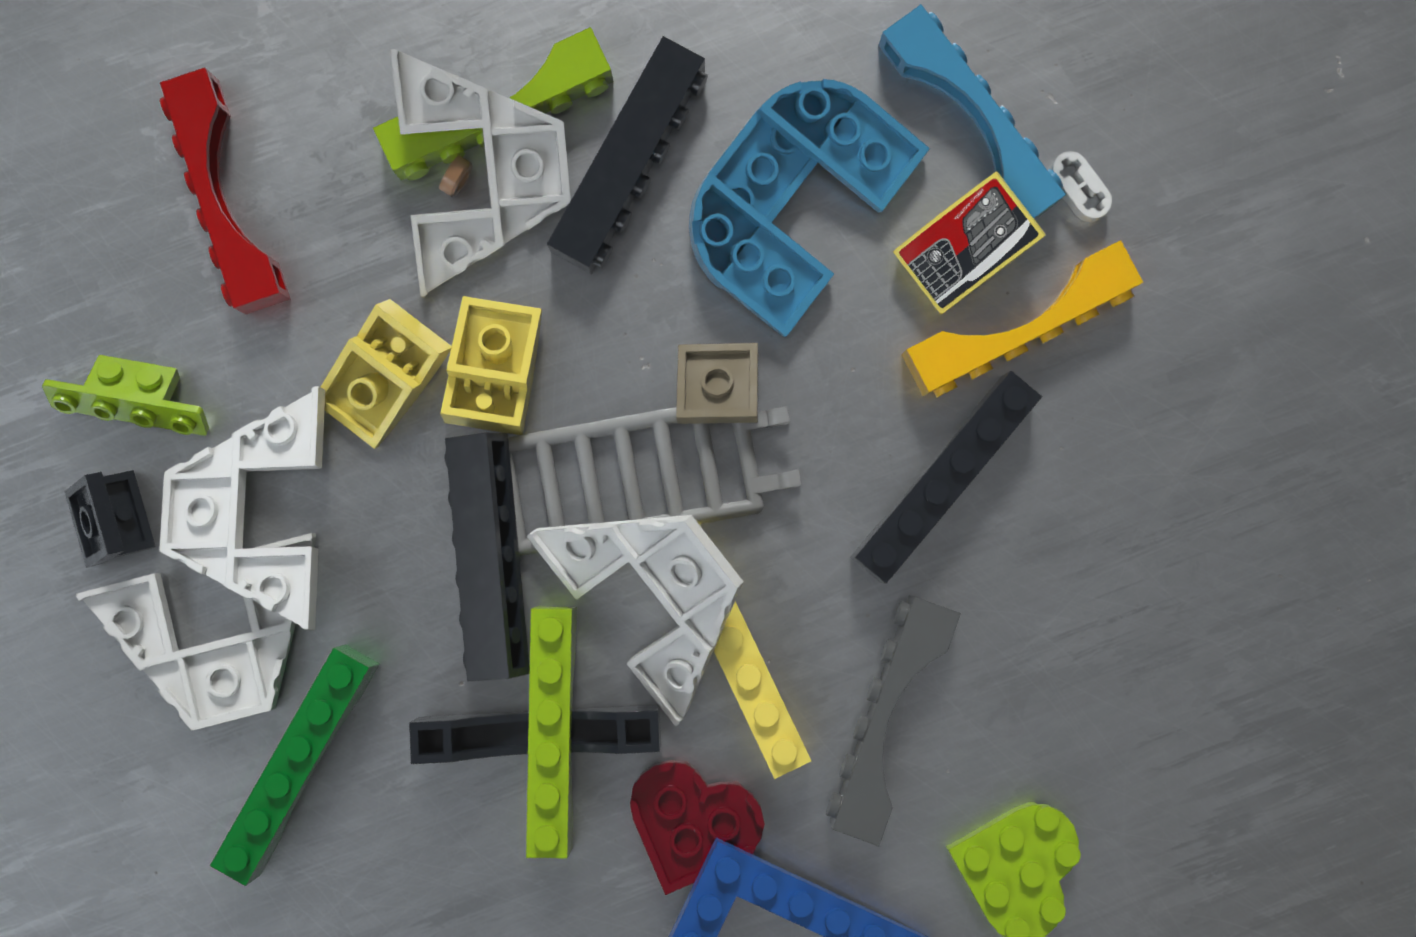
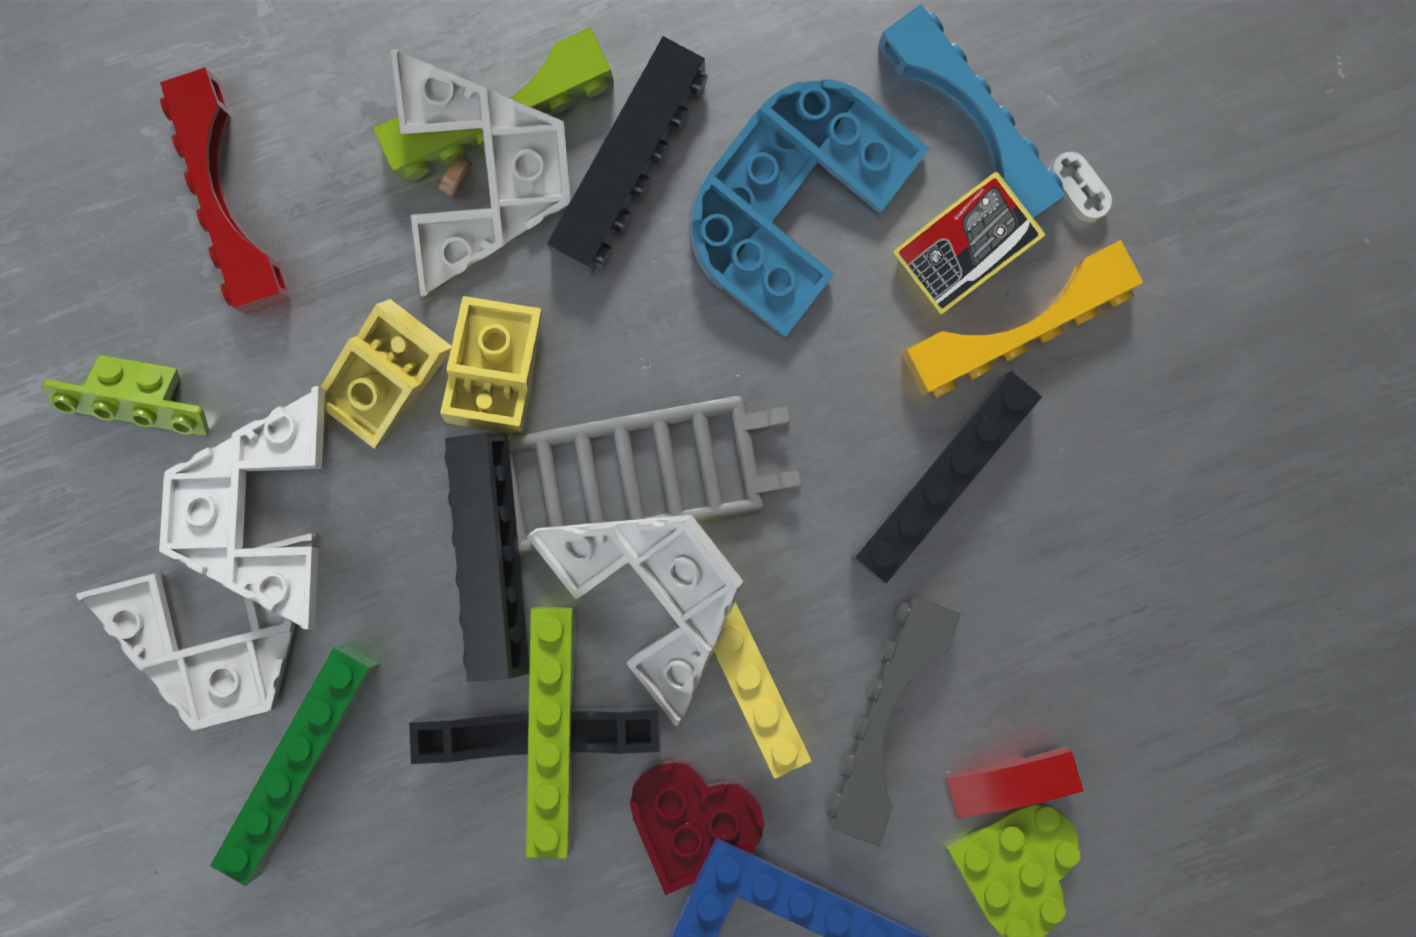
(109, 516): black bracket -> none
(717, 383): dark tan tile -> none
(1015, 783): none -> red slope

